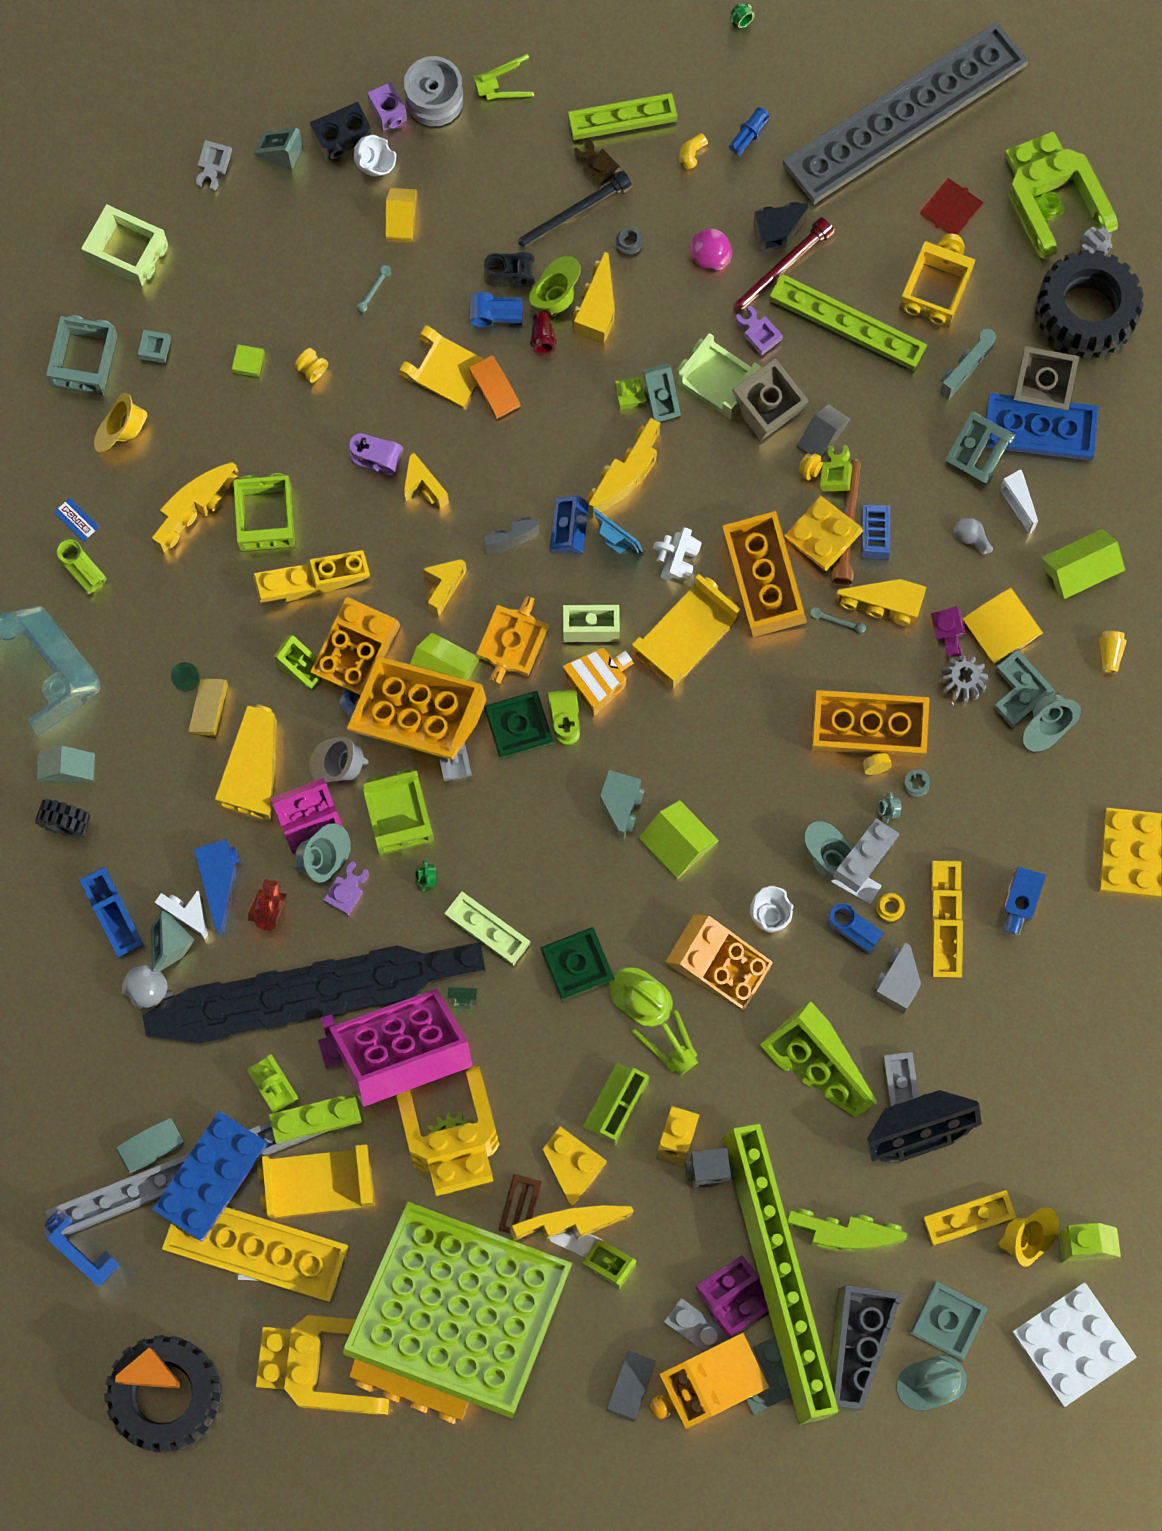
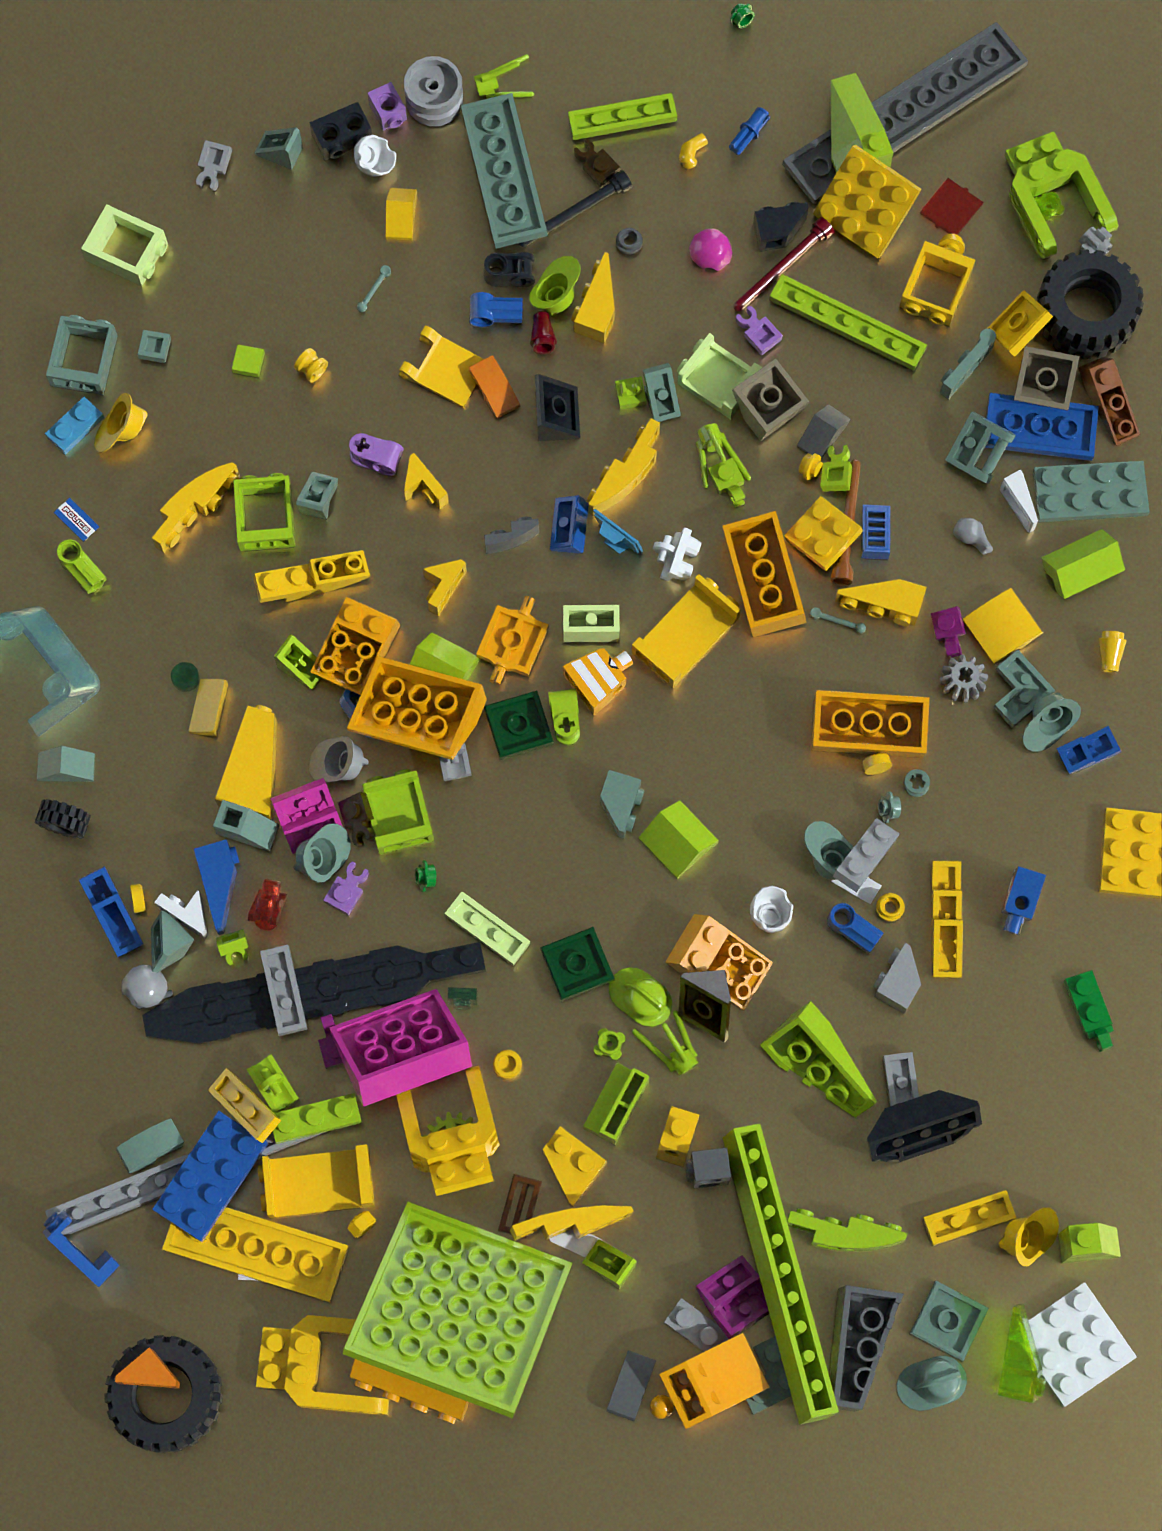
(74, 425): none -> dark azure plate
(137, 898): none -> yellow tile
(233, 943): none -> lime tile
(244, 1105): none -> yellow plate
(245, 826): none -> sand green slope
(283, 990): none -> light grey plate
(316, 495): none -> sand green slope
(356, 815): none -> dark brown plate
(361, 1224): none -> yellow tile
(504, 170): none -> sand green plate
(507, 1064): none -> yellow tile
(556, 409): none -> black slope
(609, 1036): none -> lime plate
(706, 1002): none -> dark brown slope
(713, 440): none -> lime plant
(728, 479): none -> lime plate
(855, 122): none -> lime wedge
(867, 201): none -> yellow plate
(1020, 323): none -> yellow plate
(1021, 1367): none -> clear neon green slope
(1089, 750): none -> blue slope
(1090, 1008): none -> green hinge
(1091, 491): none -> sand green plate
(1107, 392): none -> dark orange slope

